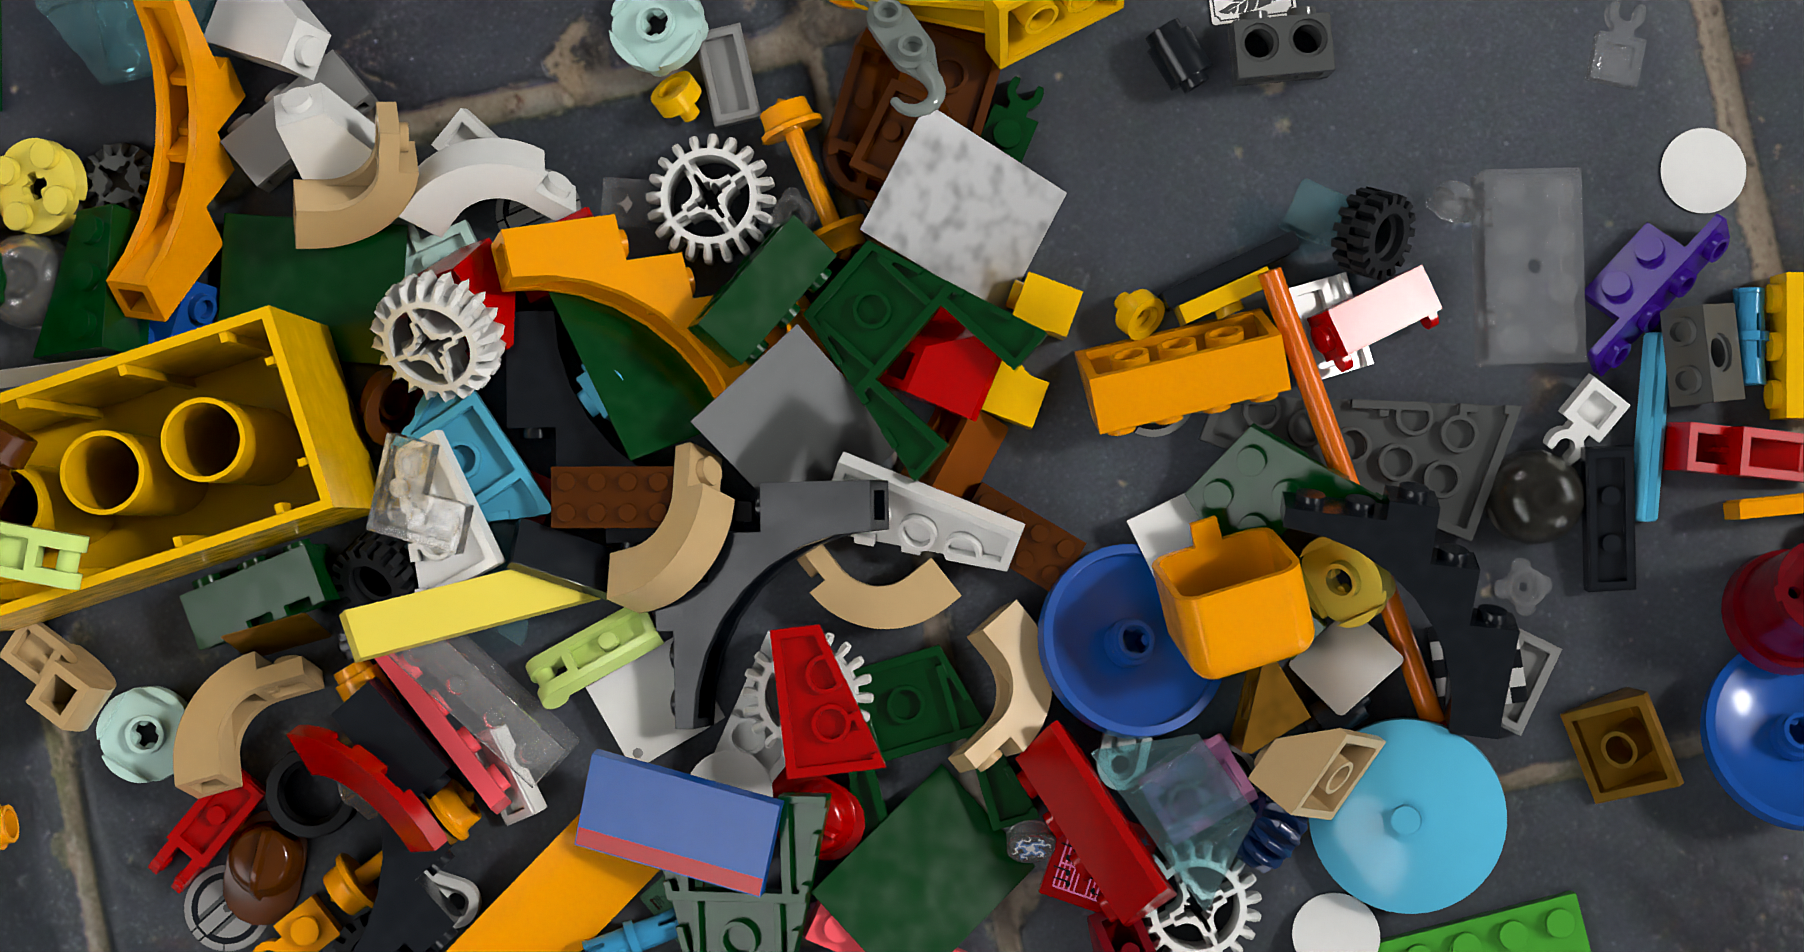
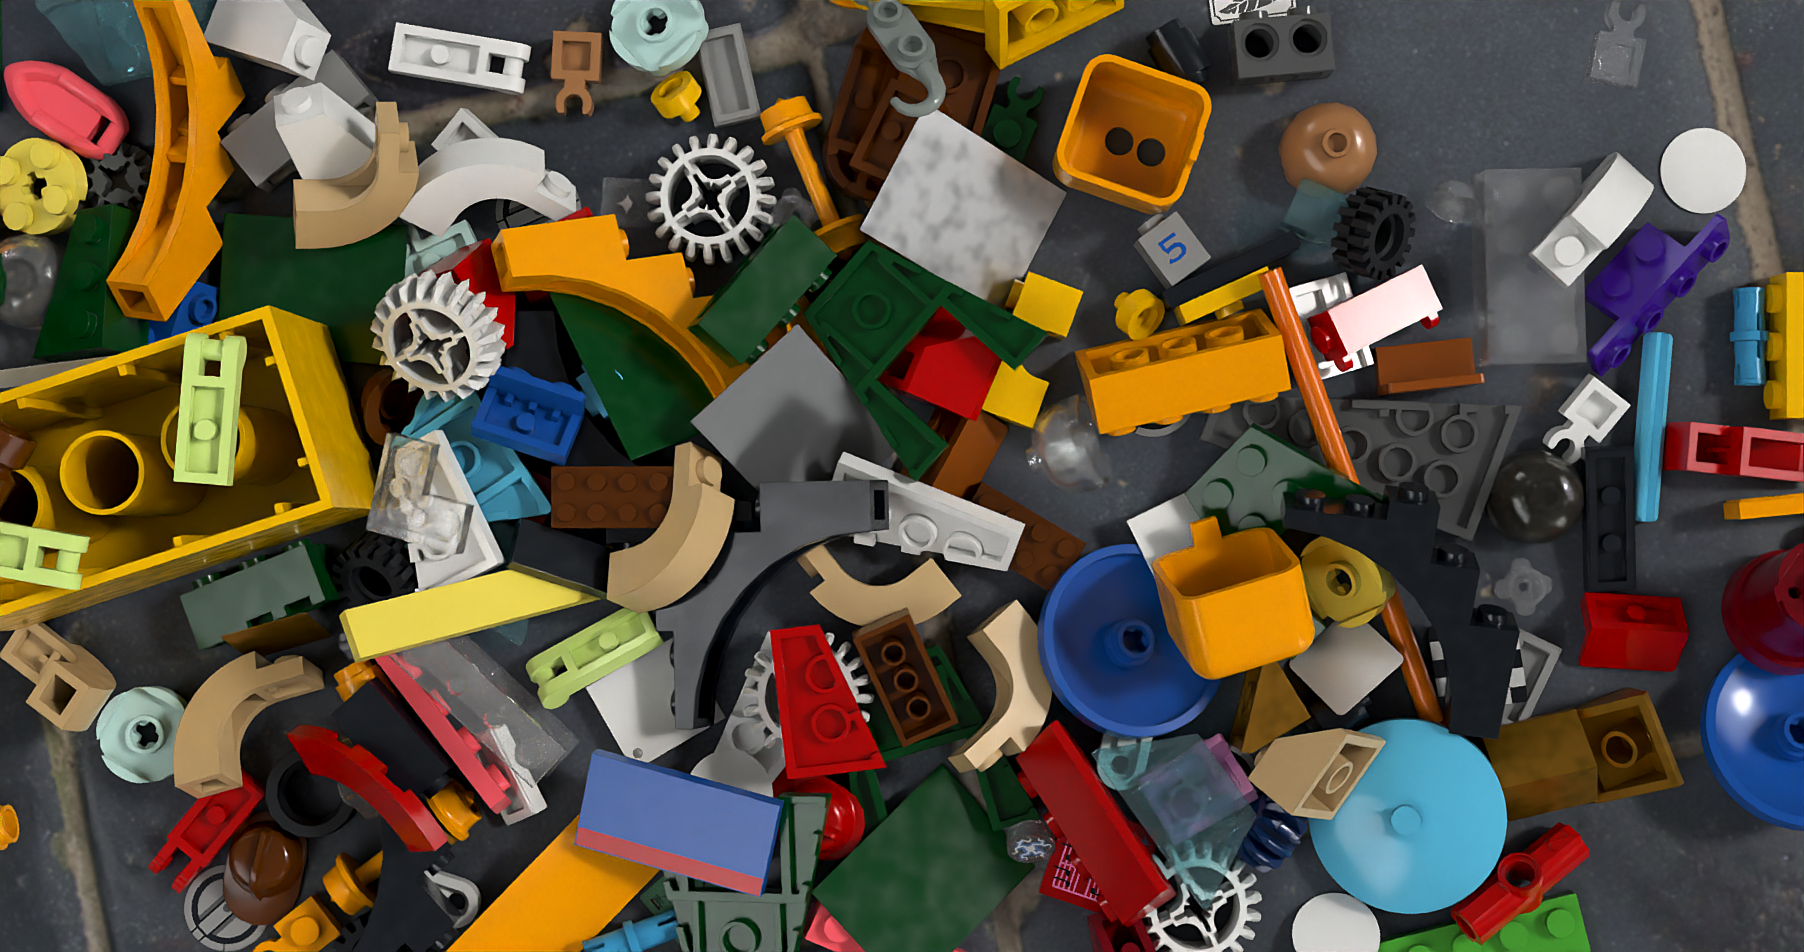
(66, 107): none -> coral piece
(209, 410): none -> yellowish green plate
(457, 58): none -> white plate
(530, 414): none -> blue bracket
(576, 62): none -> medium nougat plate
(904, 677): none -> reddish brown piece
(1068, 448): none -> clear cylinder
(1148, 106): none -> light orange piece
(1170, 248): none -> light grey brick
(1328, 146): none -> medium nougat cylinder
(1425, 366): none -> dark orange panel
(1500, 902): none -> red piece
(1543, 764): none -> pearl gold slope
(1598, 217): none -> white arch
(1632, 631): none -> red panel
(1702, 354): dark grey brick -> none

